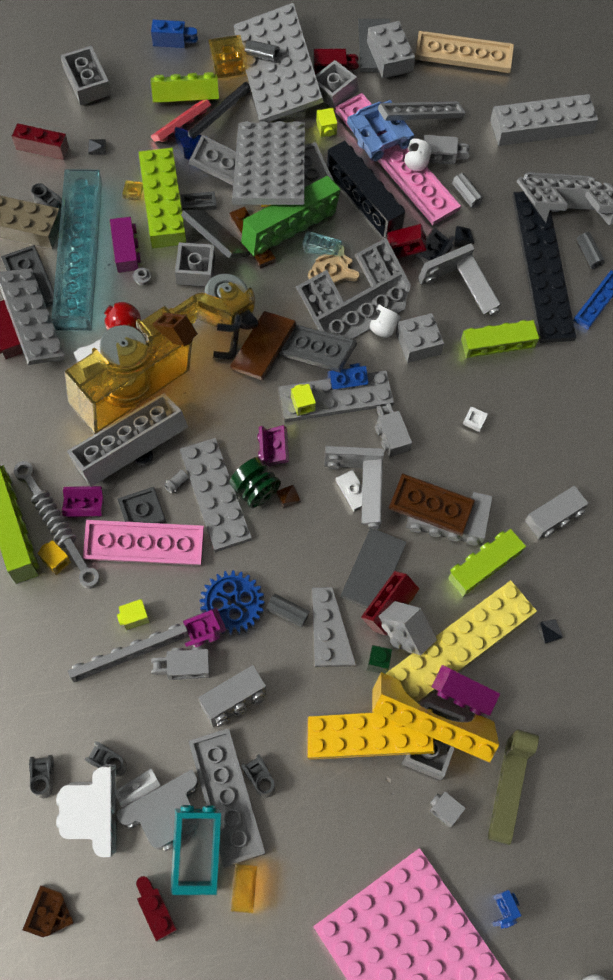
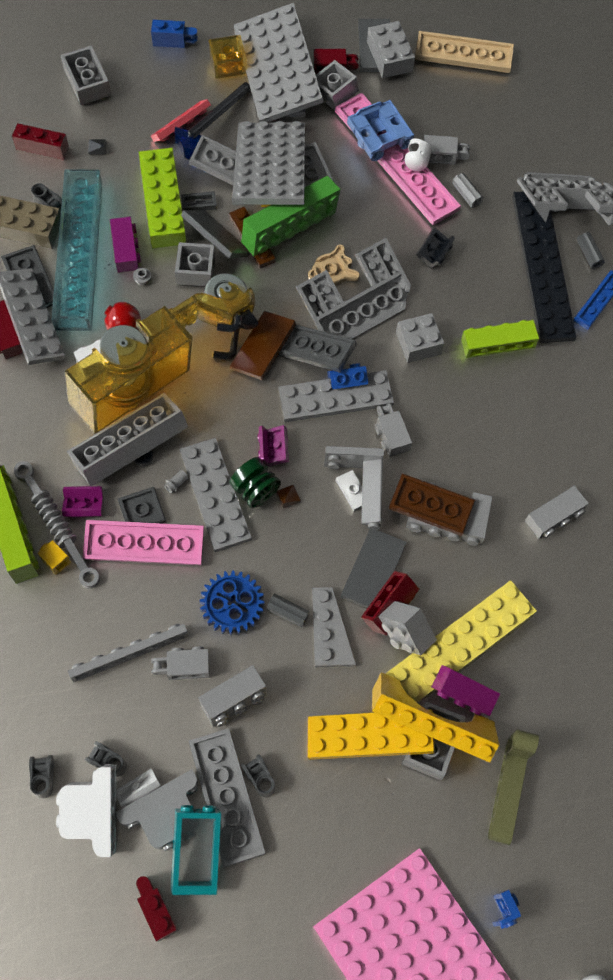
(47, 913): reddish brown slope -> none
(132, 190): clear yellow plate -> none
(132, 615): neon yellow brick -> none
(176, 328): reddish brown slope -> none
(184, 87): lime brick -> none
(203, 627): magenta bracket -> none
(244, 889): clear yellow brick -> none
(262, 50): dark grey axle -> none
(303, 399): neon yellow brick -> none
(315, 244): clear light blue slope -> none
(326, 122): neon yellow brick -> none
(364, 189): black brick -> none
(379, 659): dark green brick -> none
(386, 322): white helmet -> none
(407, 240): dark red brick -> none
(421, 110): light grey plate -> none
(446, 808): light grey brick -> none
(463, 236): black slope -> none
(472, 274): light grey piece -> none
(475, 419): white plate -> none
(486, 562): lime brick -> none
(543, 119): light grey brick -> none
(549, 631): black slope -> none

